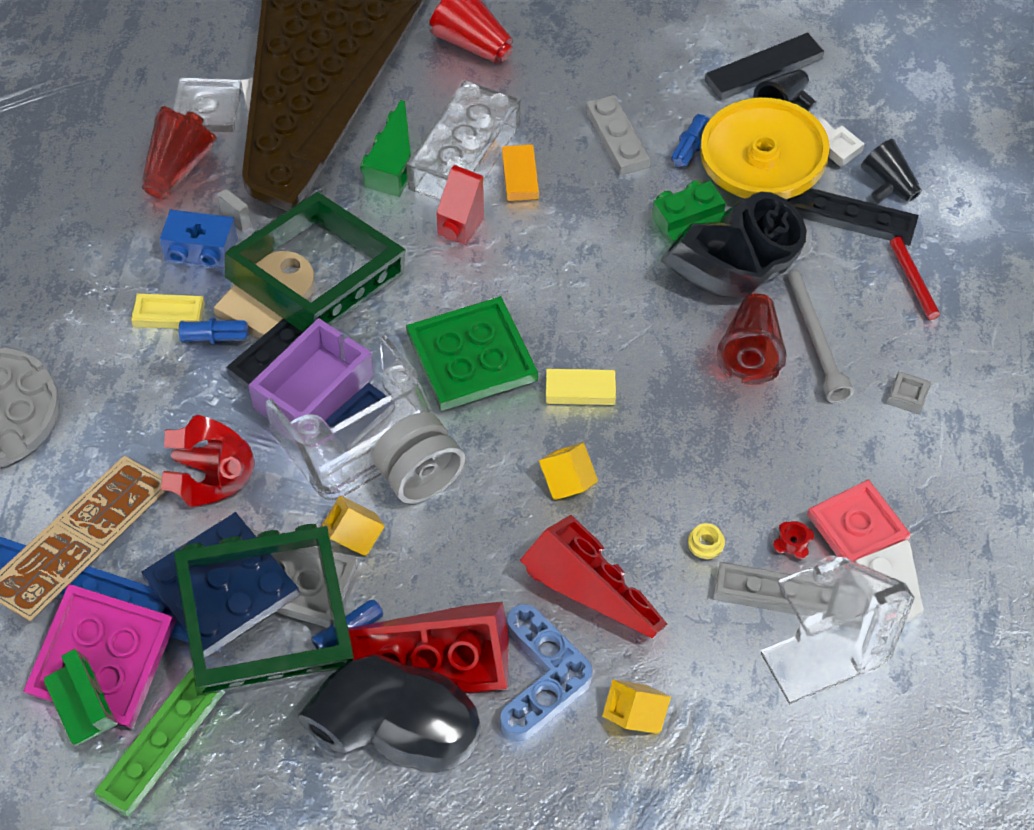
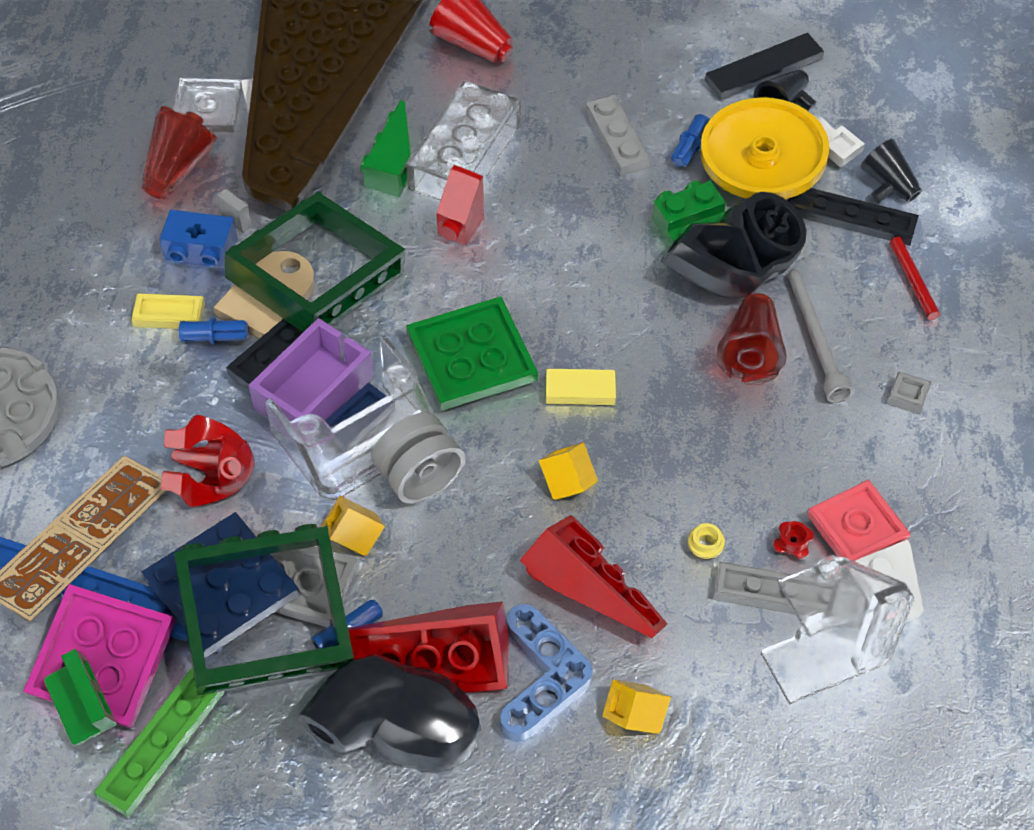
(520, 172): light orange tile -> none

